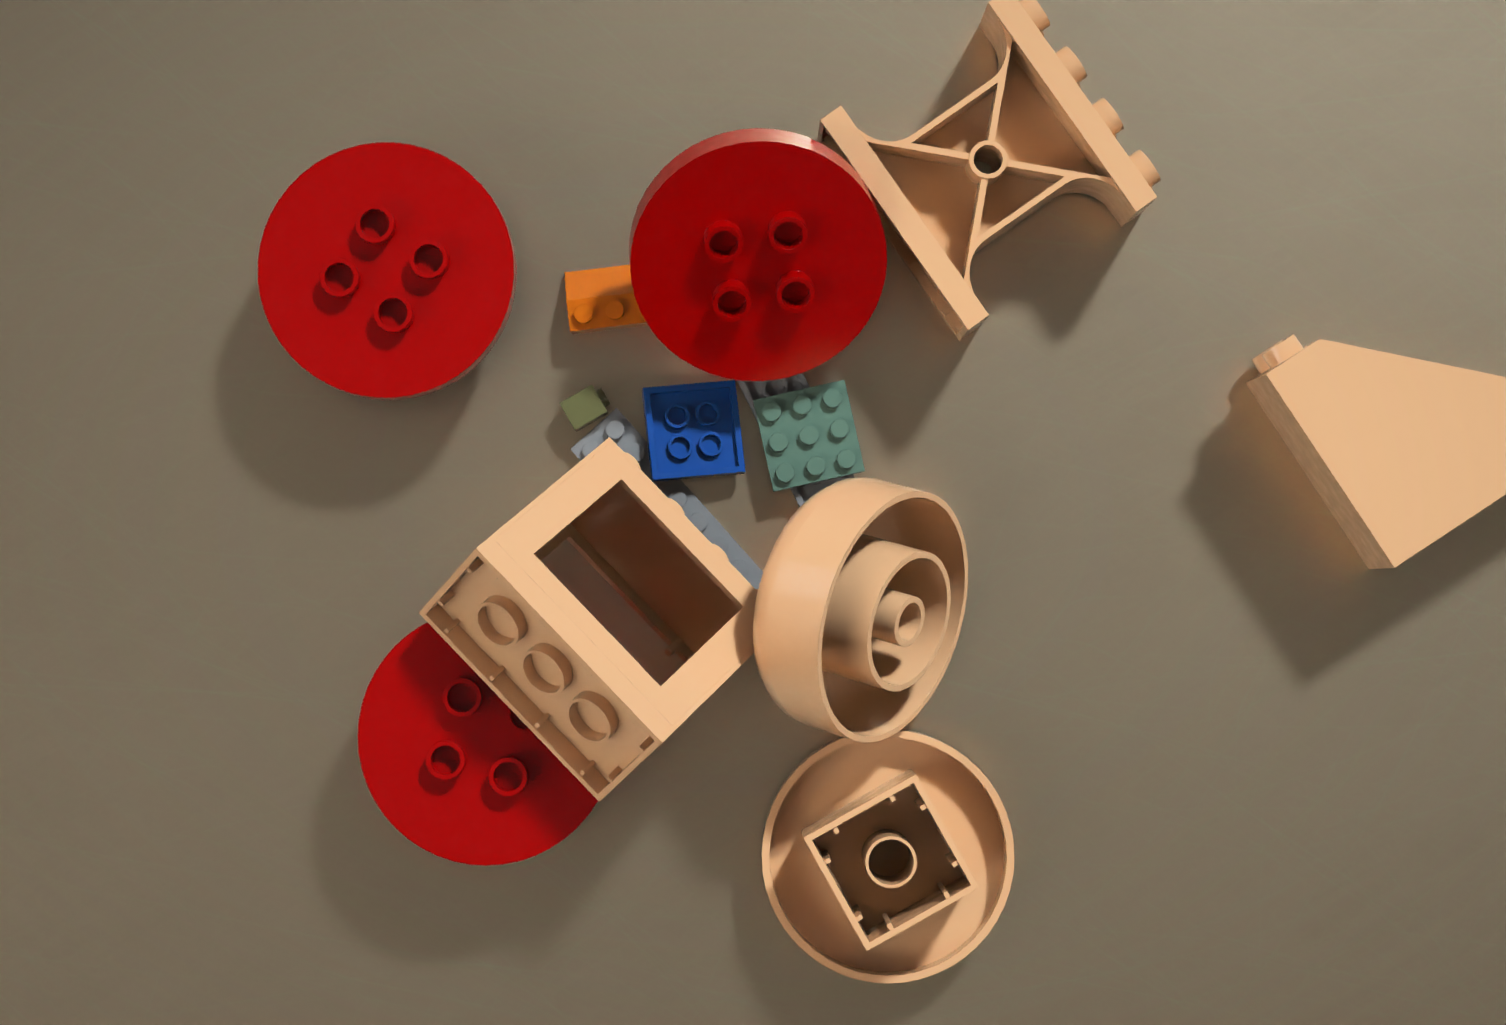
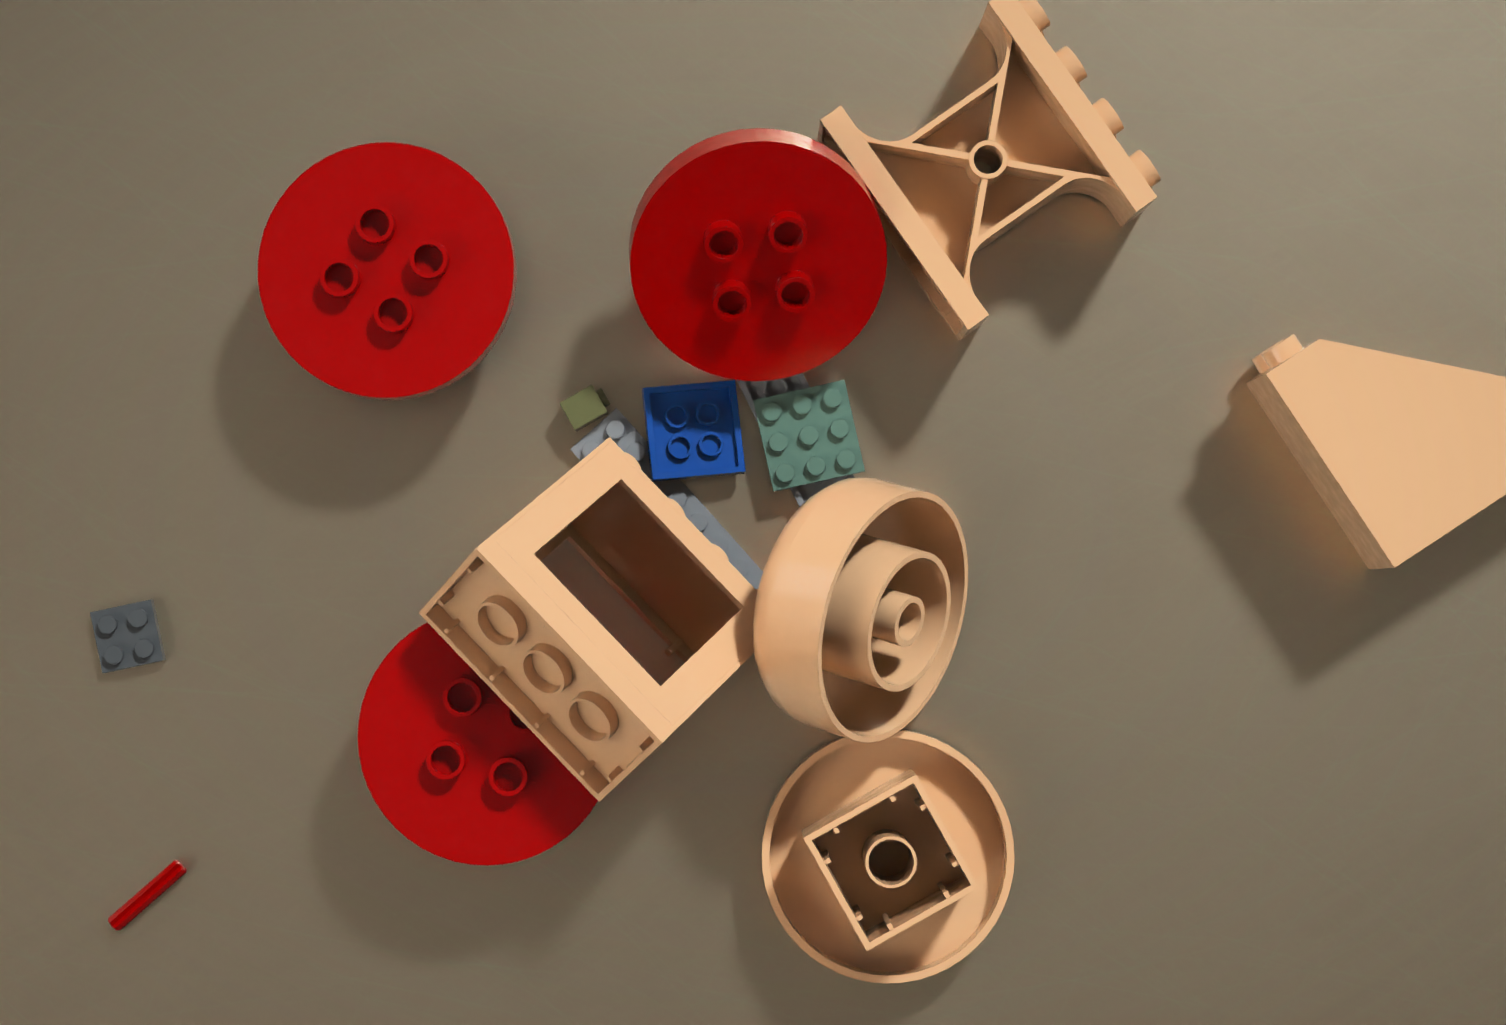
(127, 636): none -> dark grey plate
(147, 895): none -> red axle
(601, 300): orange slope -> none

